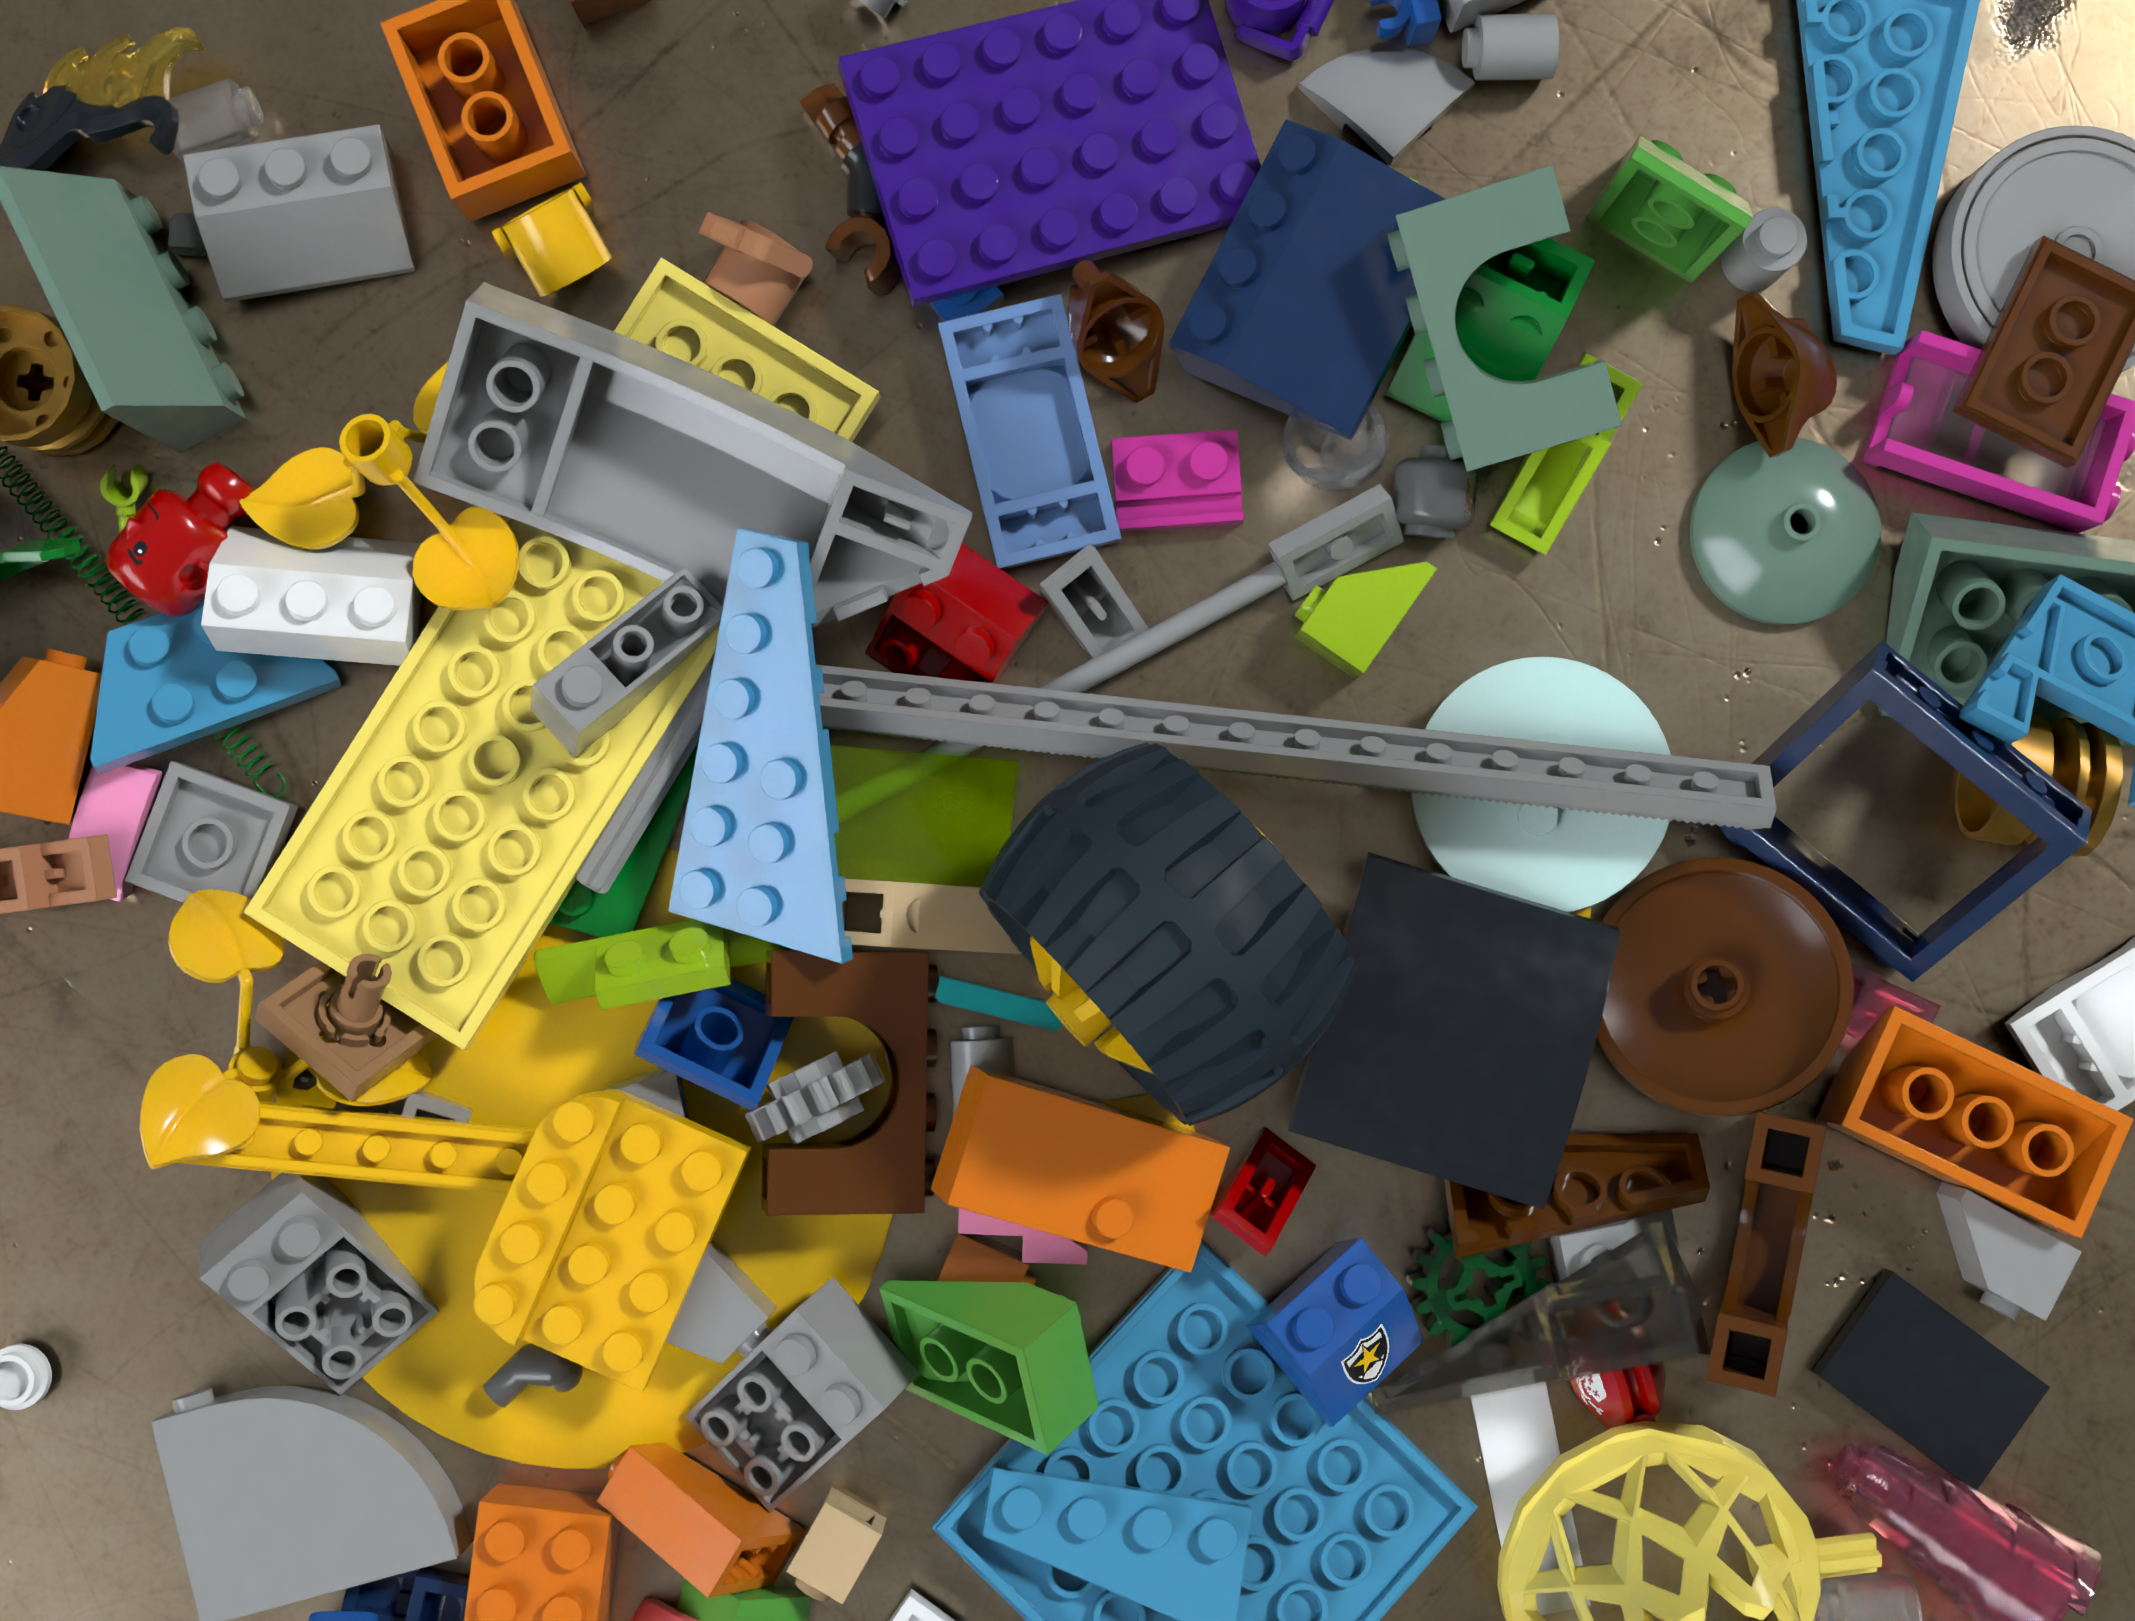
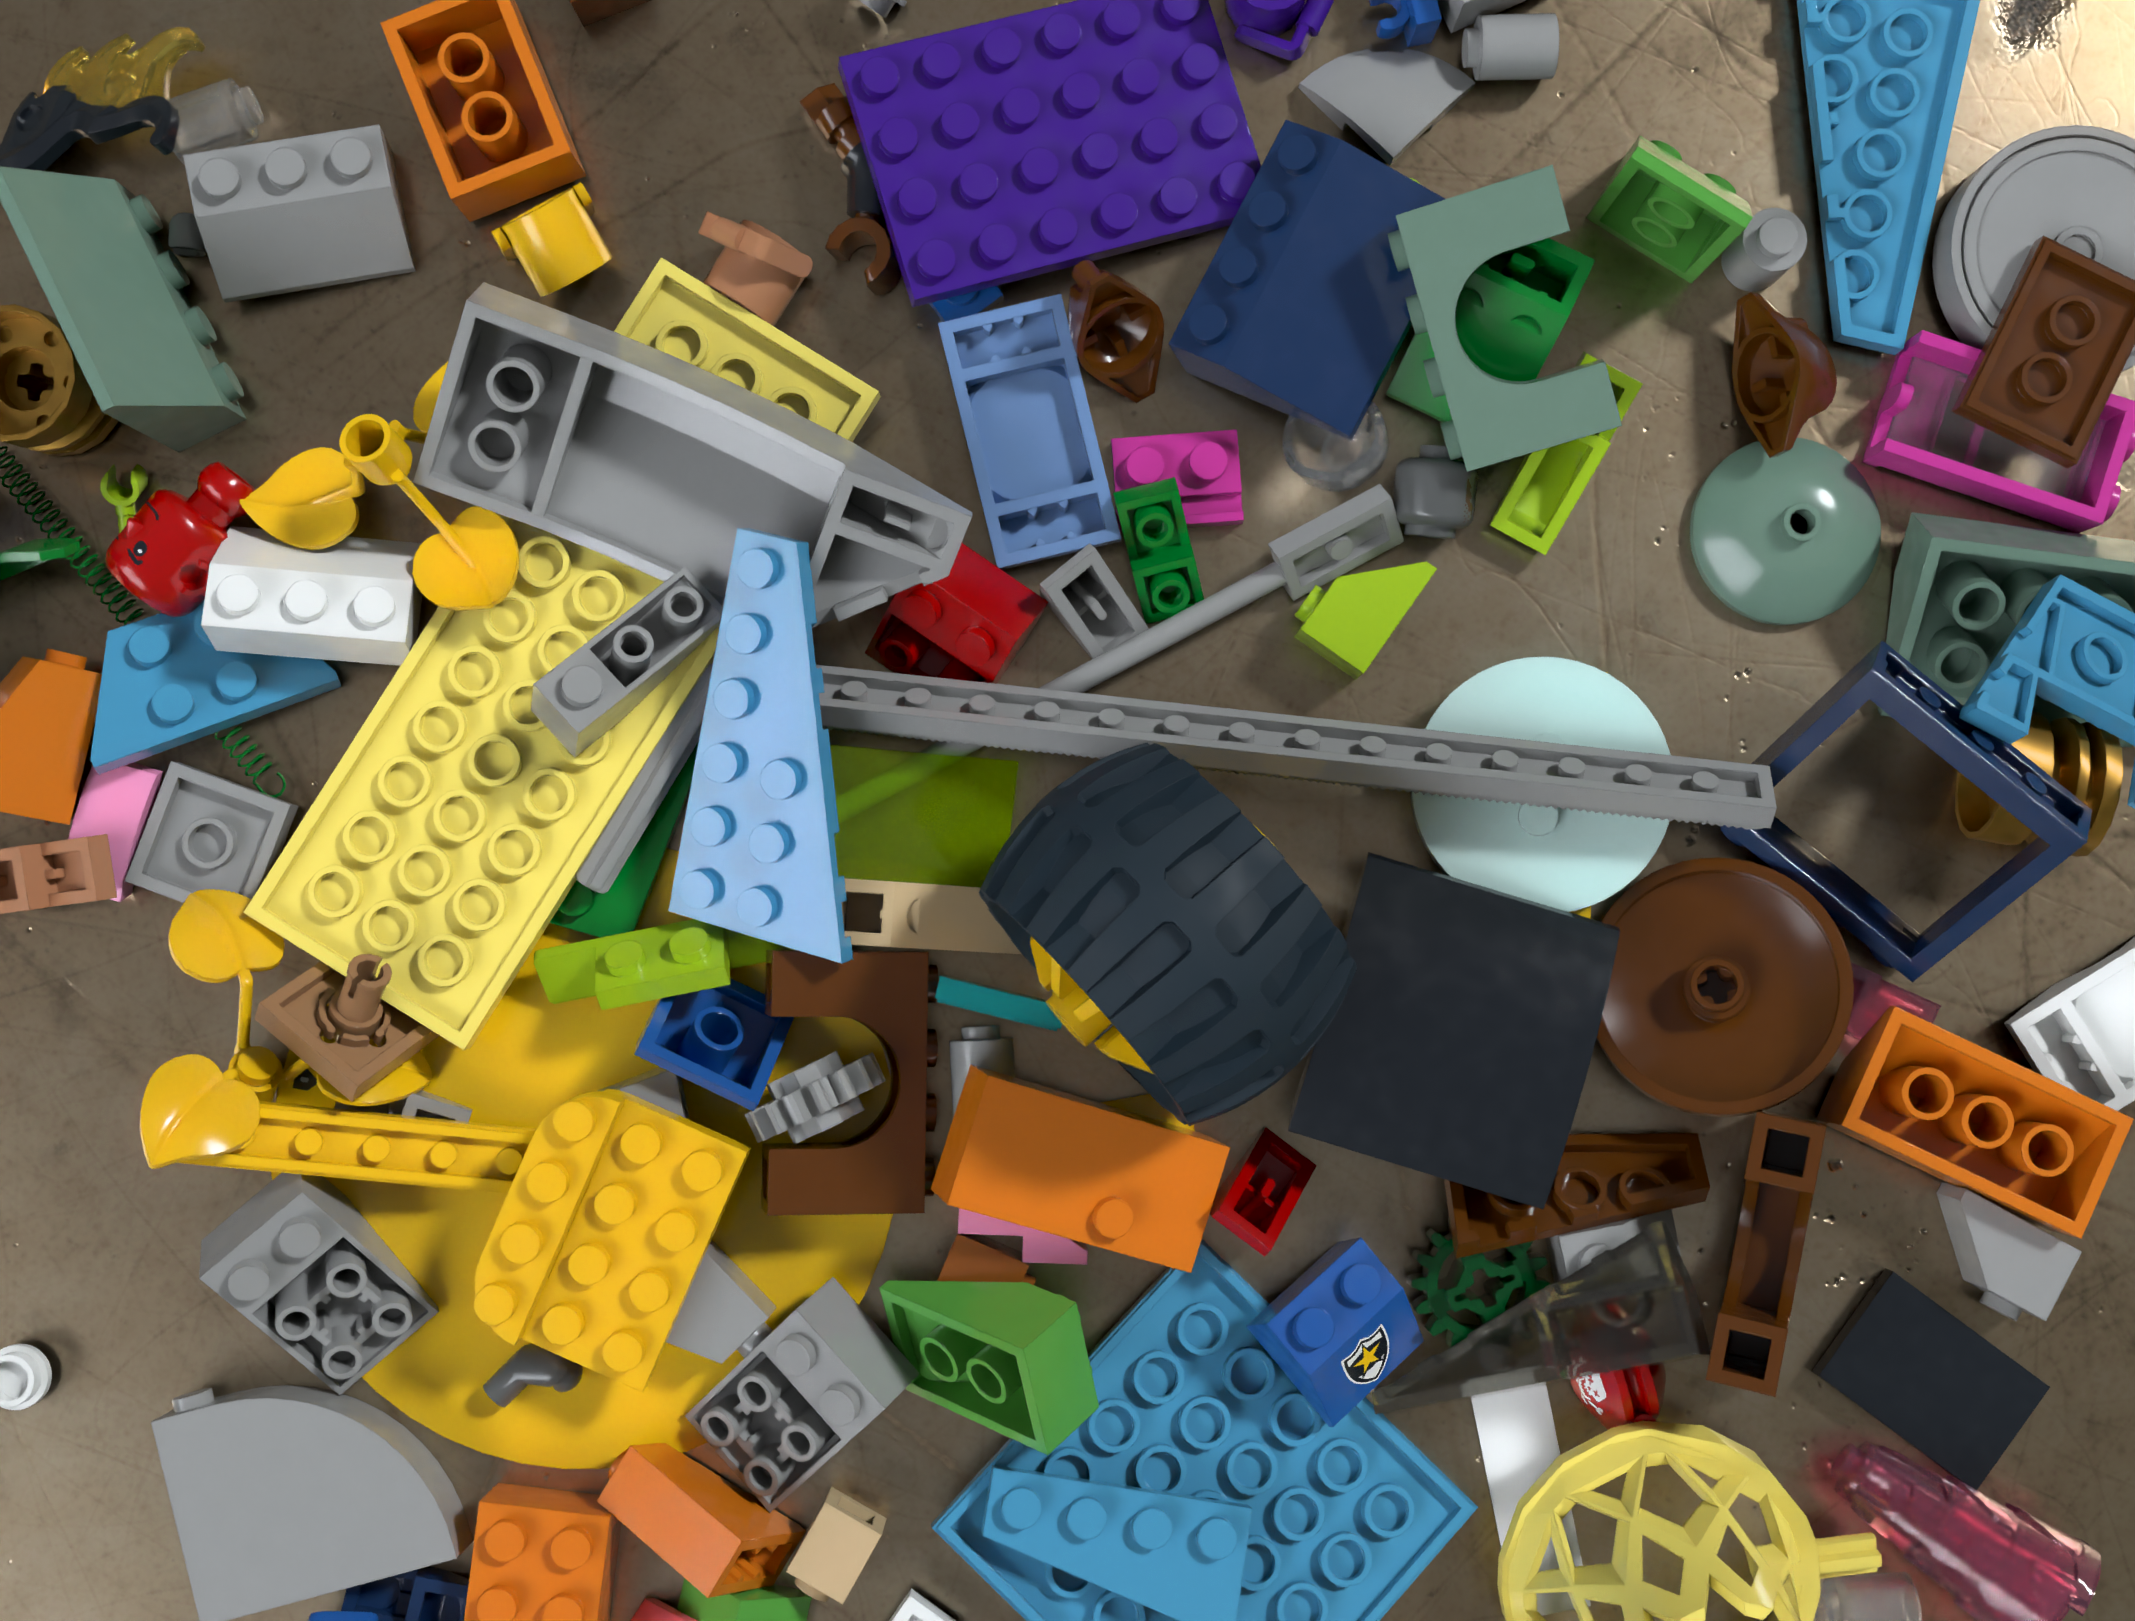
(1159, 549): none -> green slope

